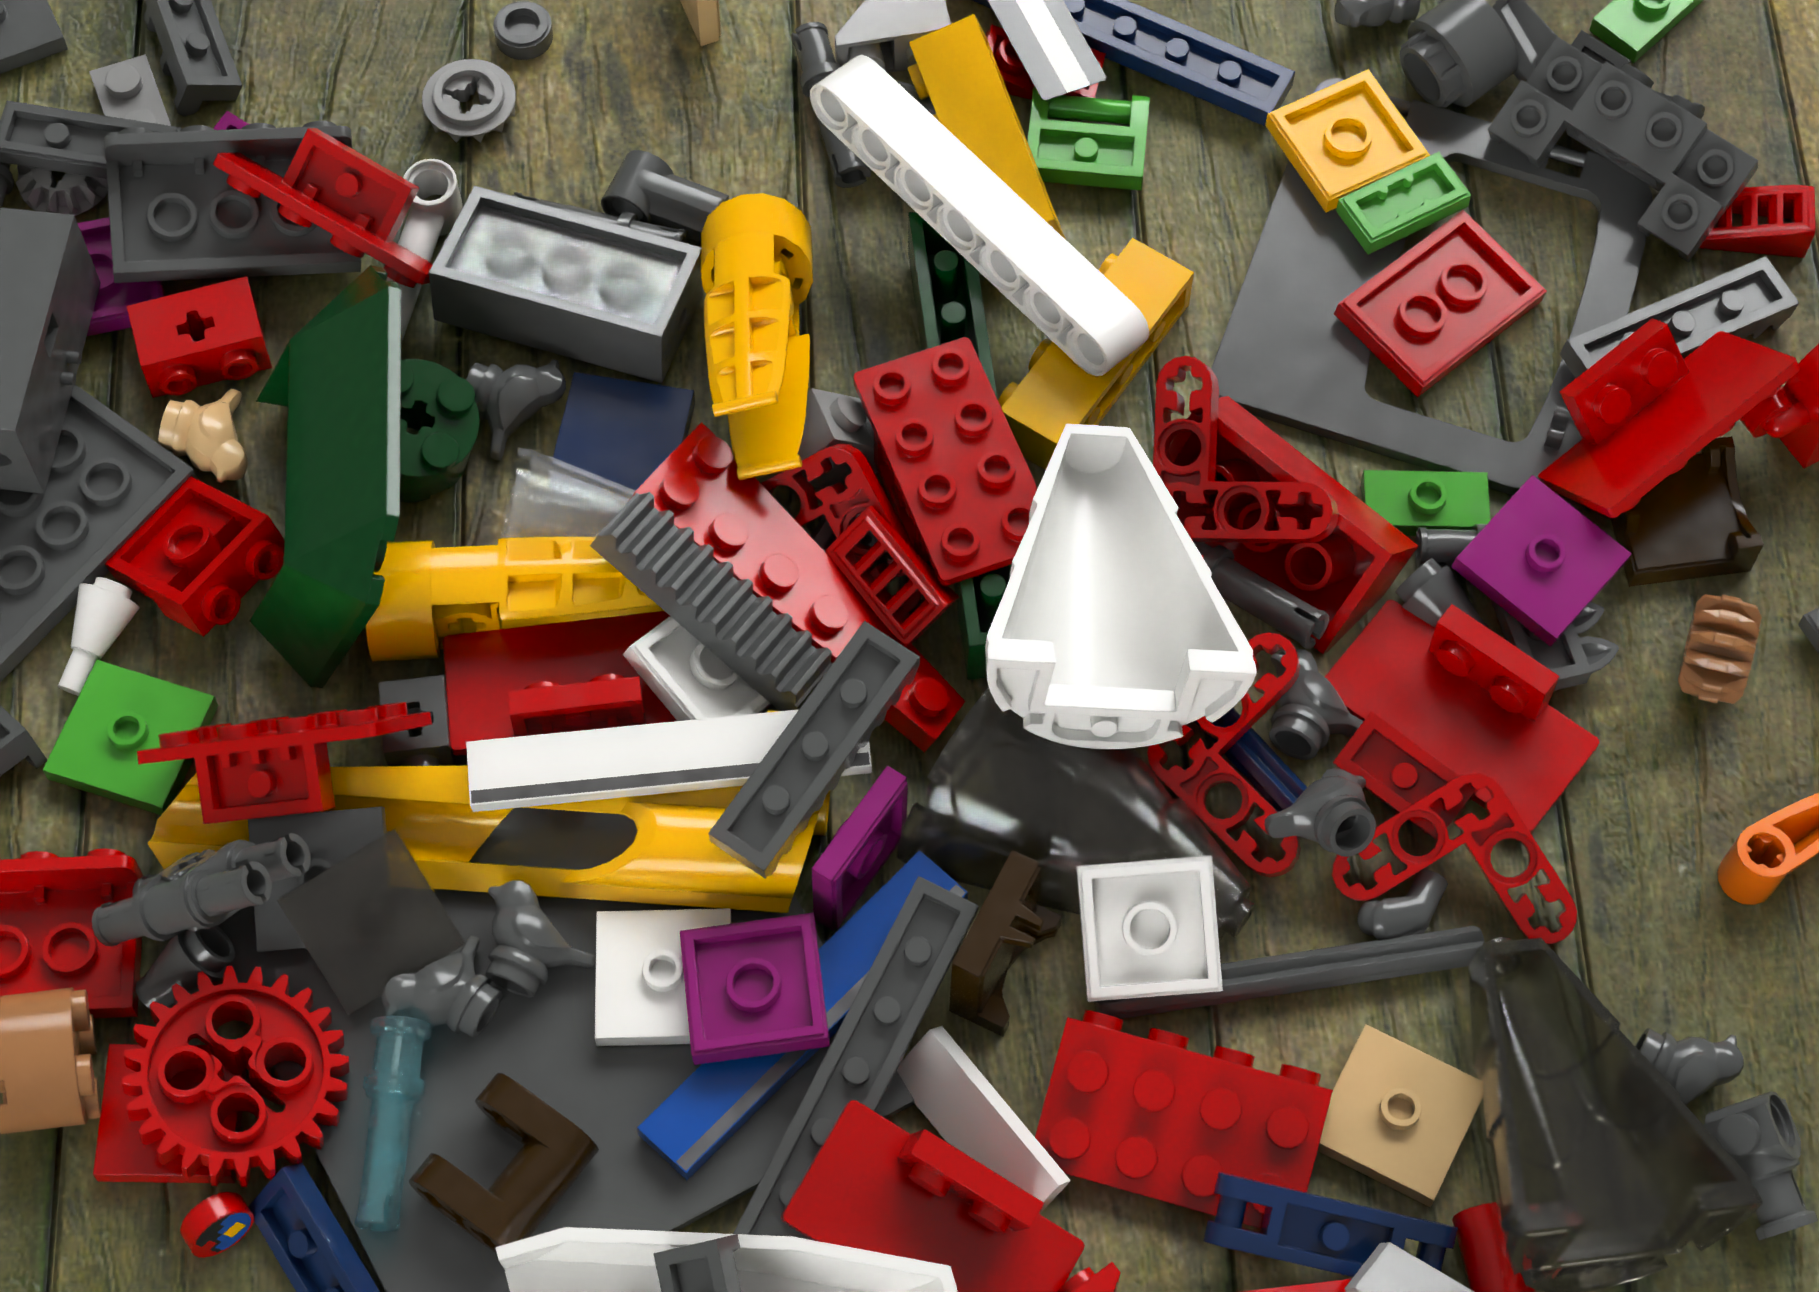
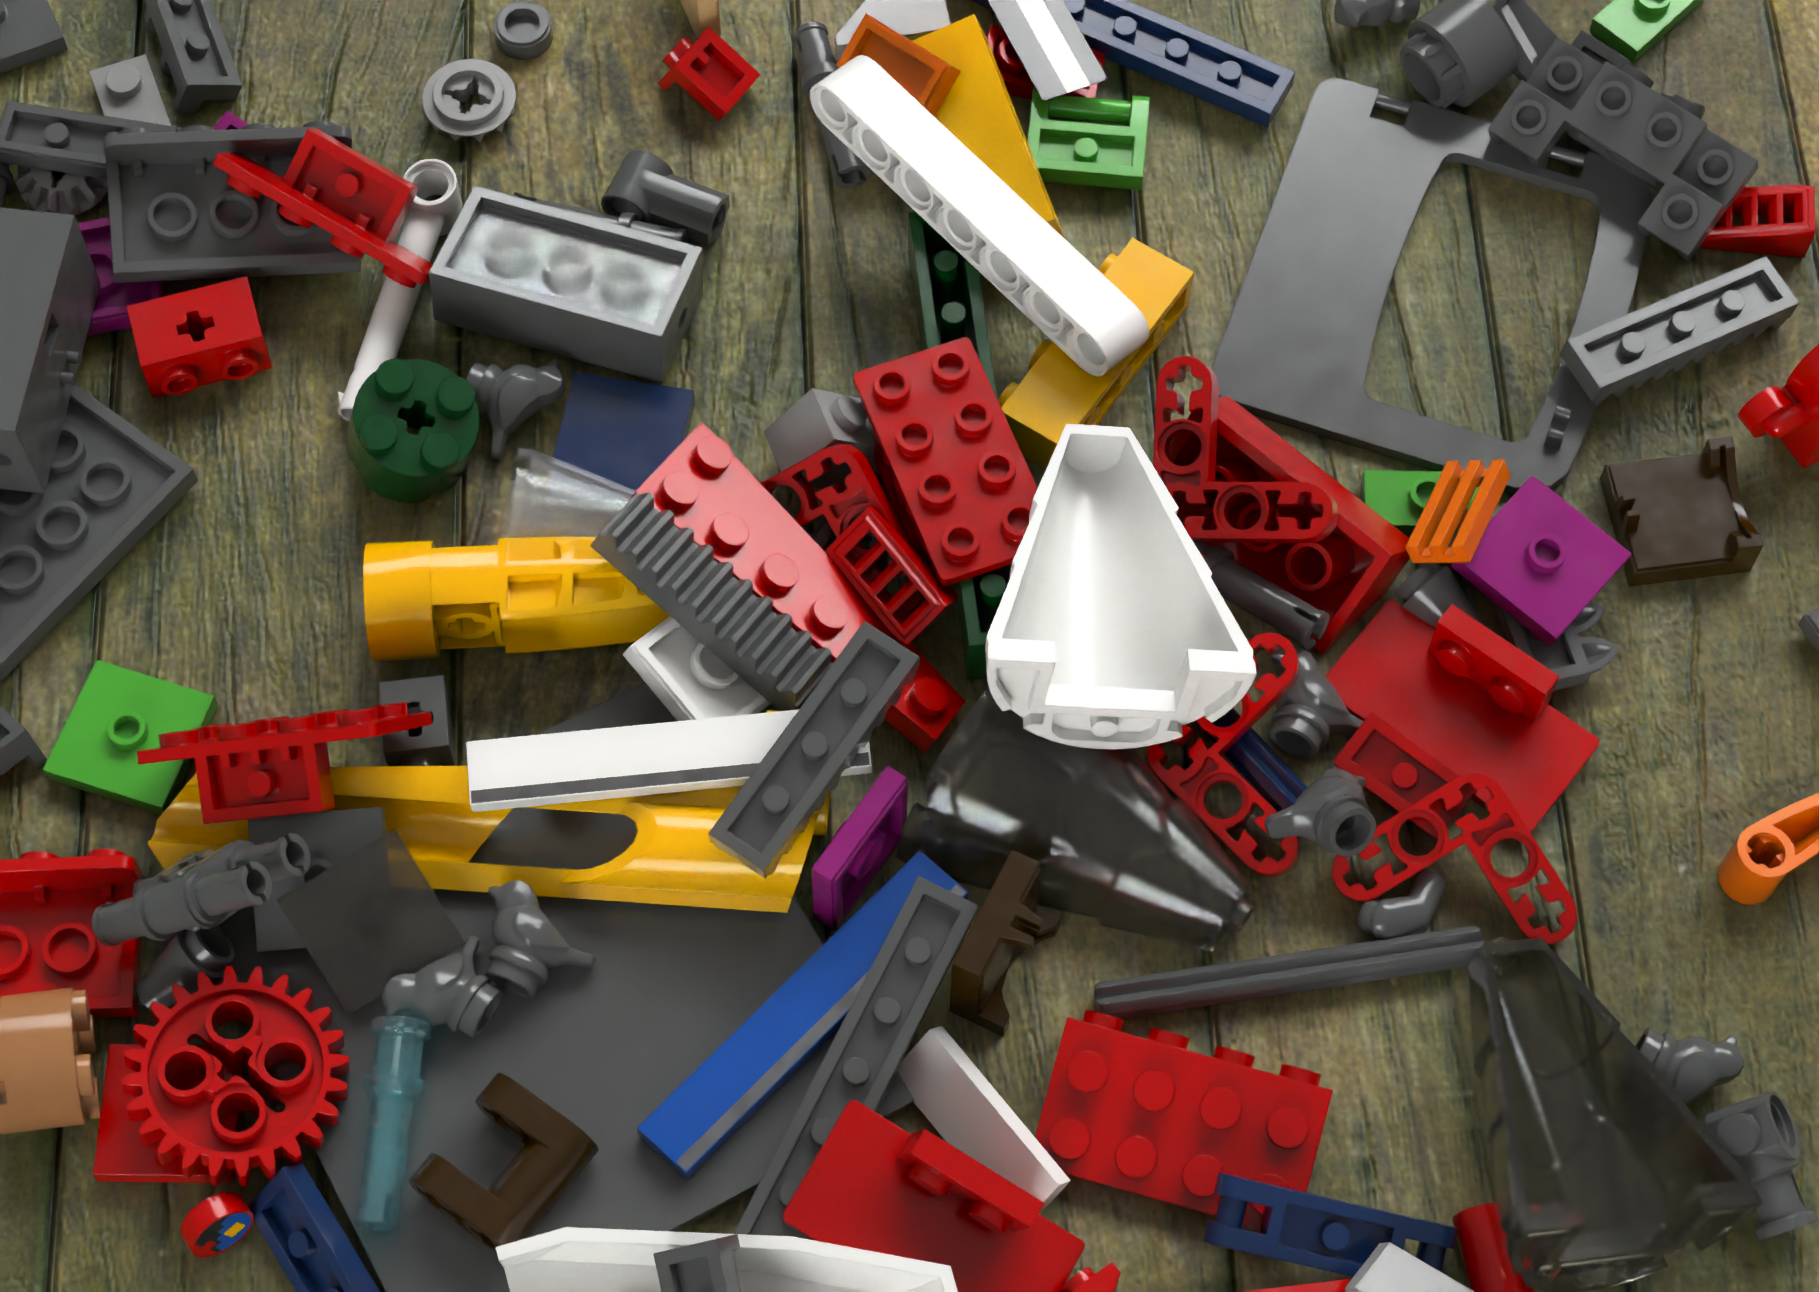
(99, 619): white cone -> none
(200, 556): red plate -> none
(205, 435): tan animal -> none
(340, 474): dark green slope -> none
(548, 679): red bracket -> none
(642, 975): white plate -> none
(709, 72): none -> red bracket
(754, 988): magenta plate -> none
(757, 363): yellow piece -> none
(909, 64): none -> orange tile
(1149, 928): white plate -> none
(1344, 138): yellow plate -> none
(1399, 1115): tan plate -> none
(1403, 203): bright green plate -> none
(1440, 303): tile -> none
(1448, 511): none -> orange tile
(1653, 411): red bracket -> none
(1719, 649): medium nougat gear -> none

